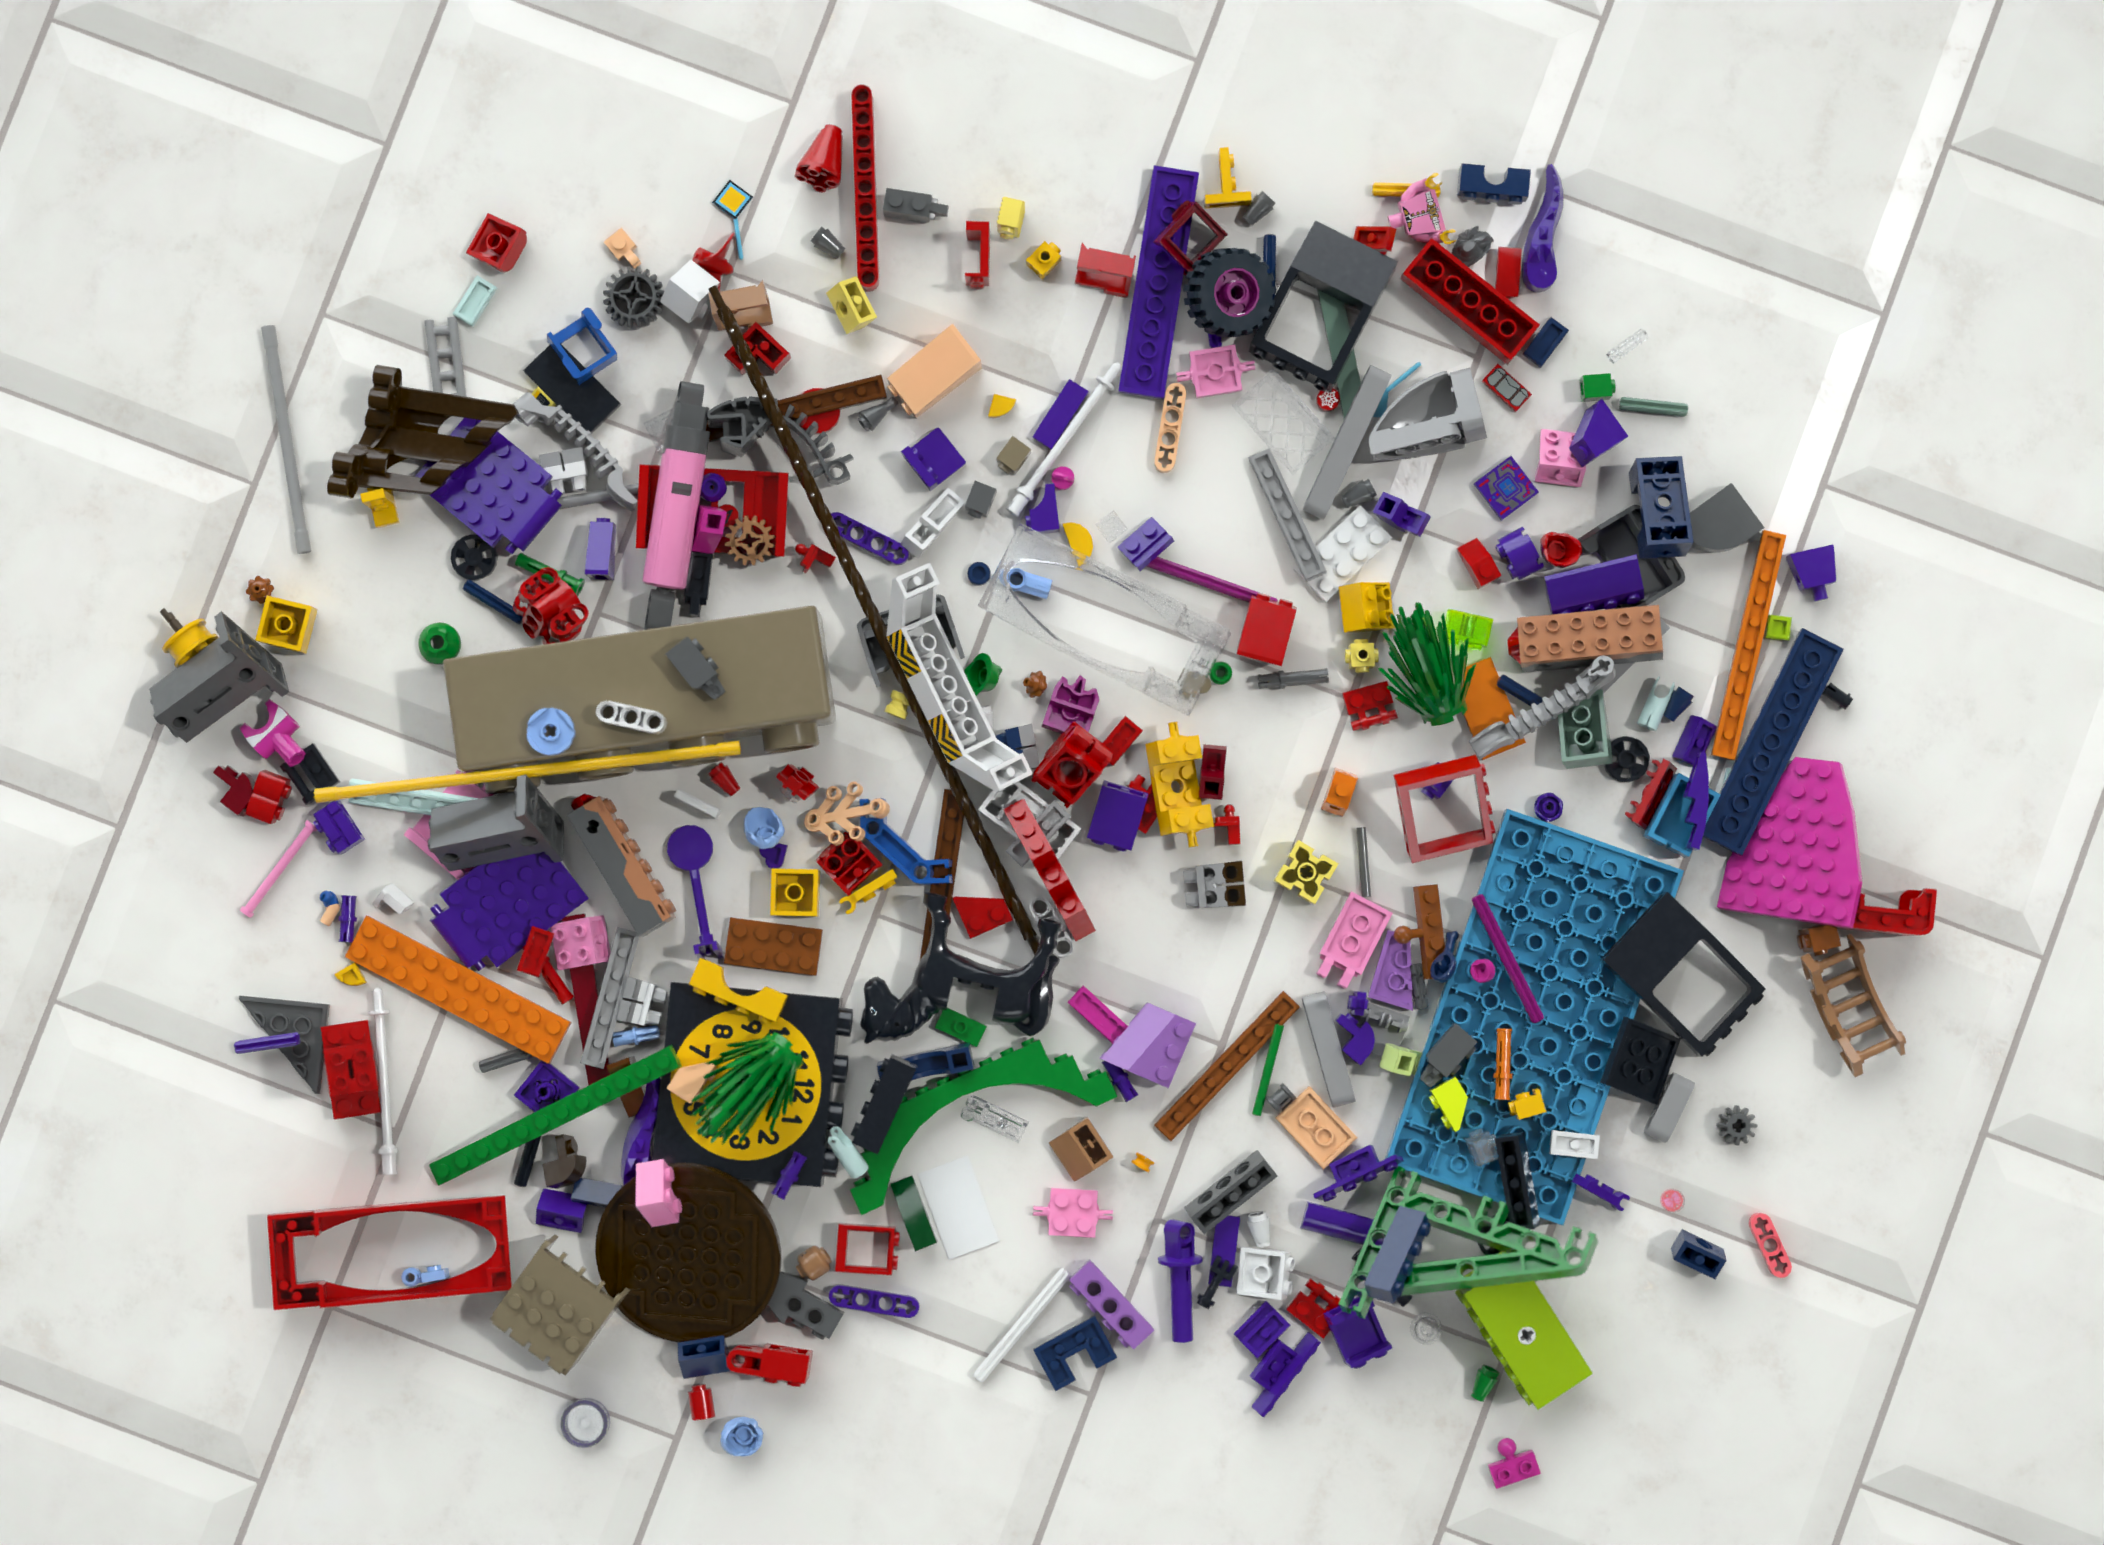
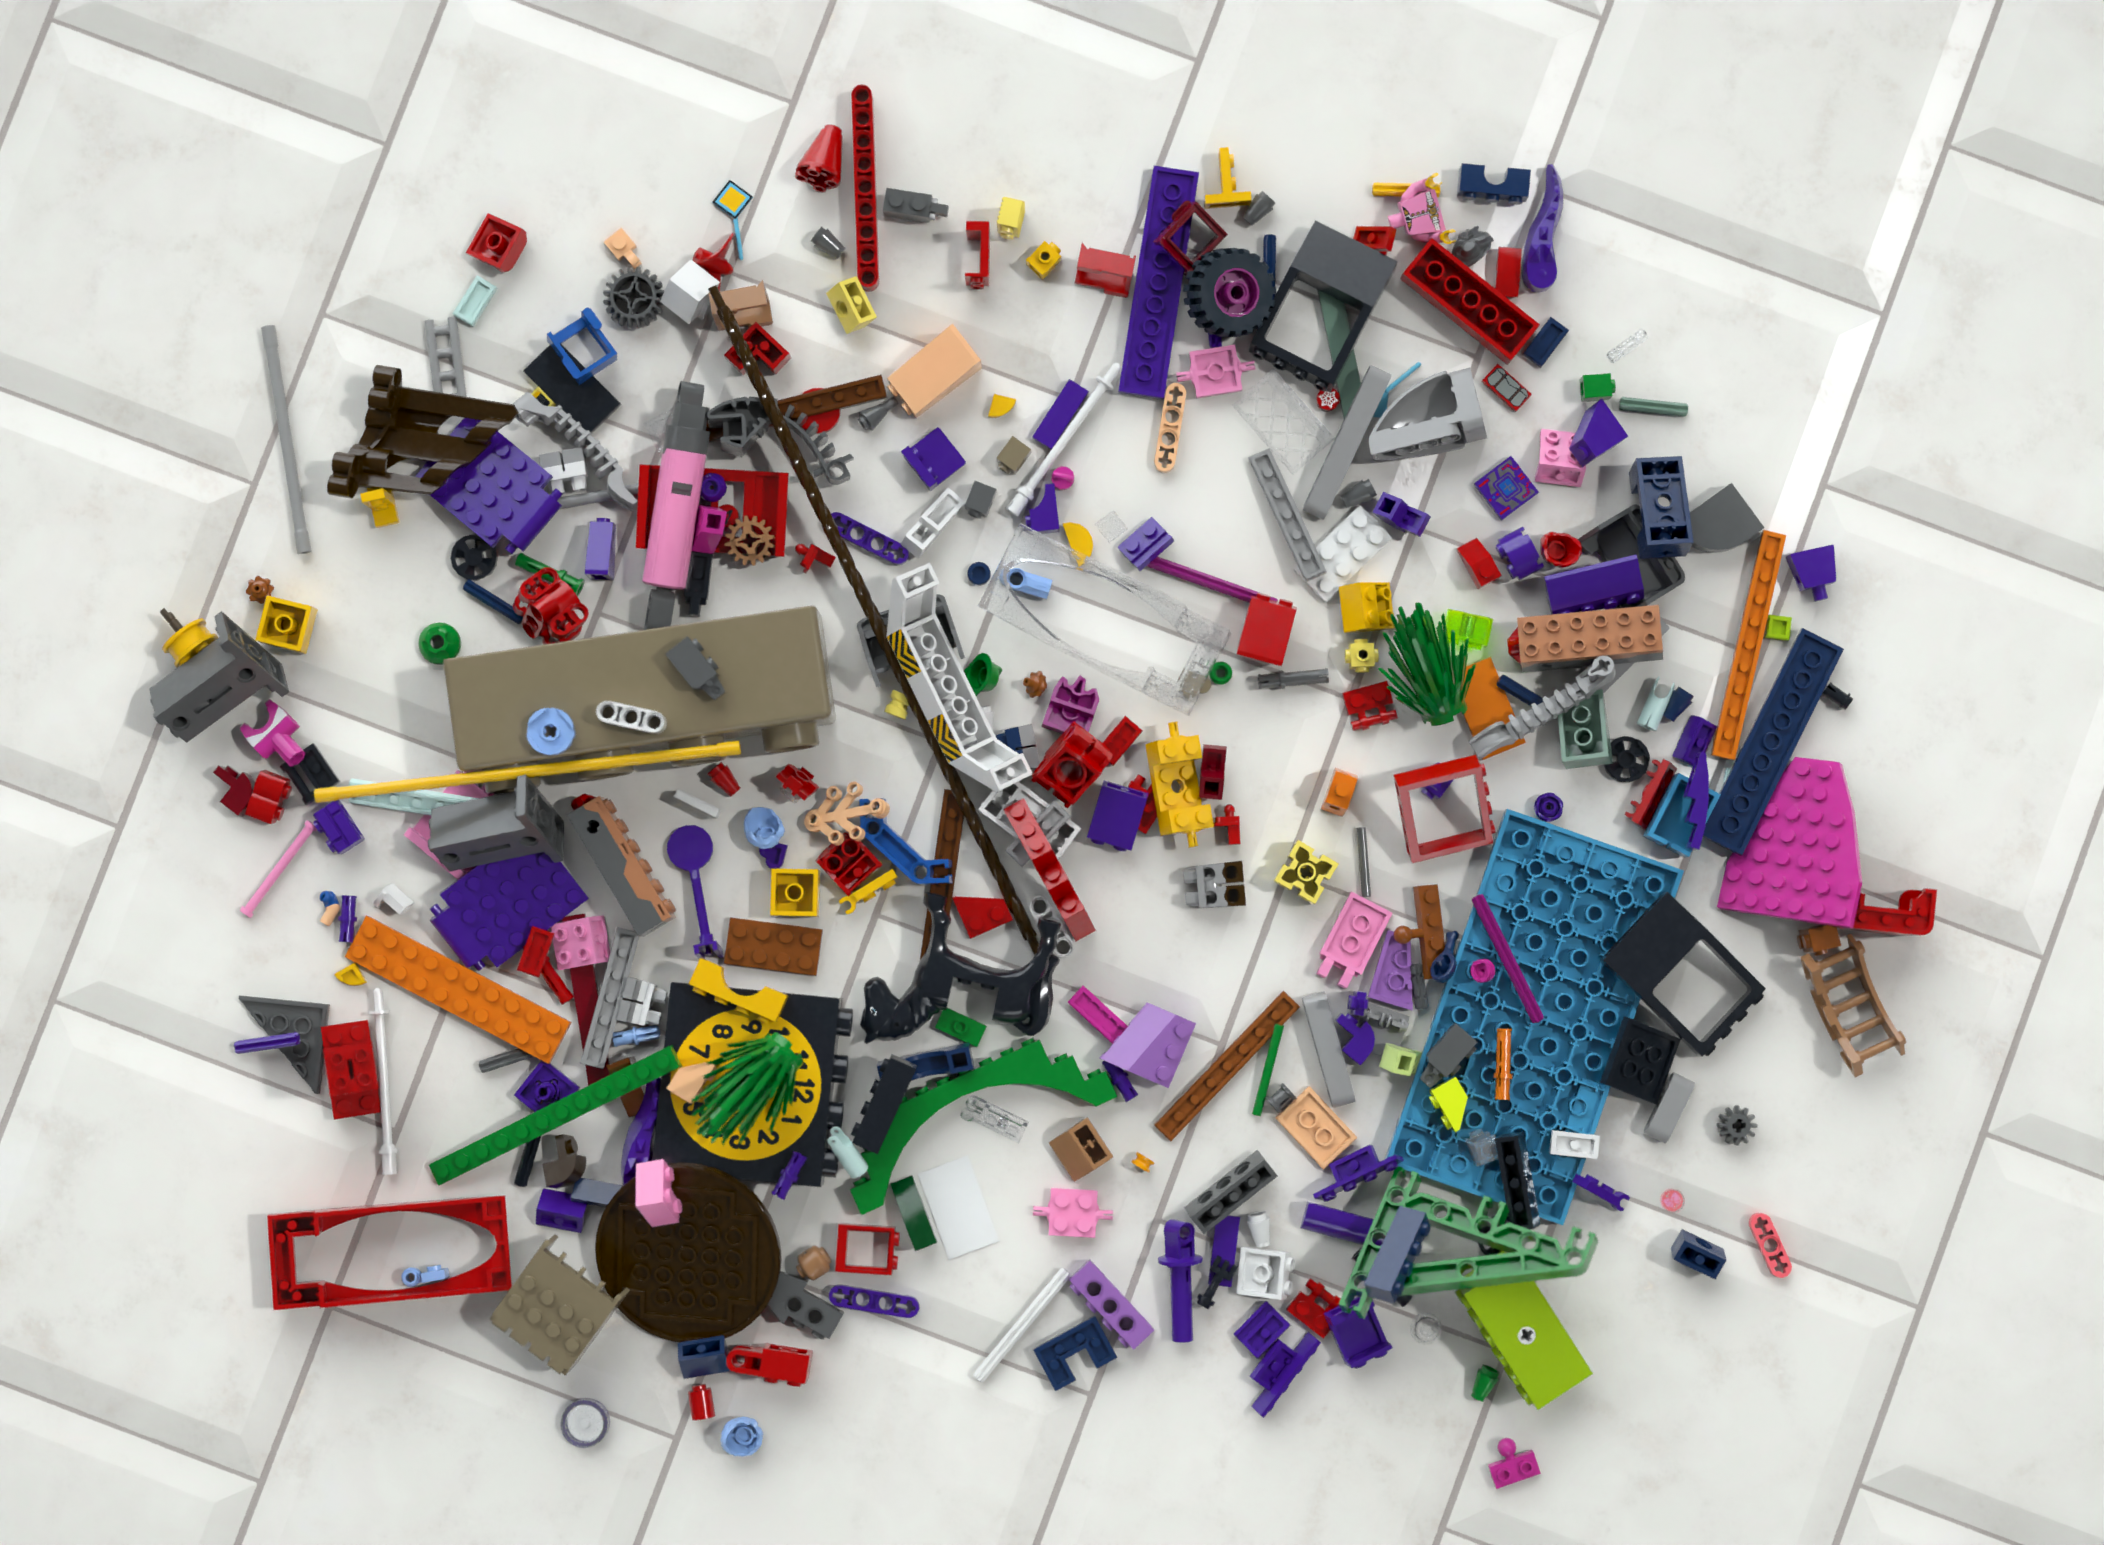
(1527, 1105): yellow brick -> none

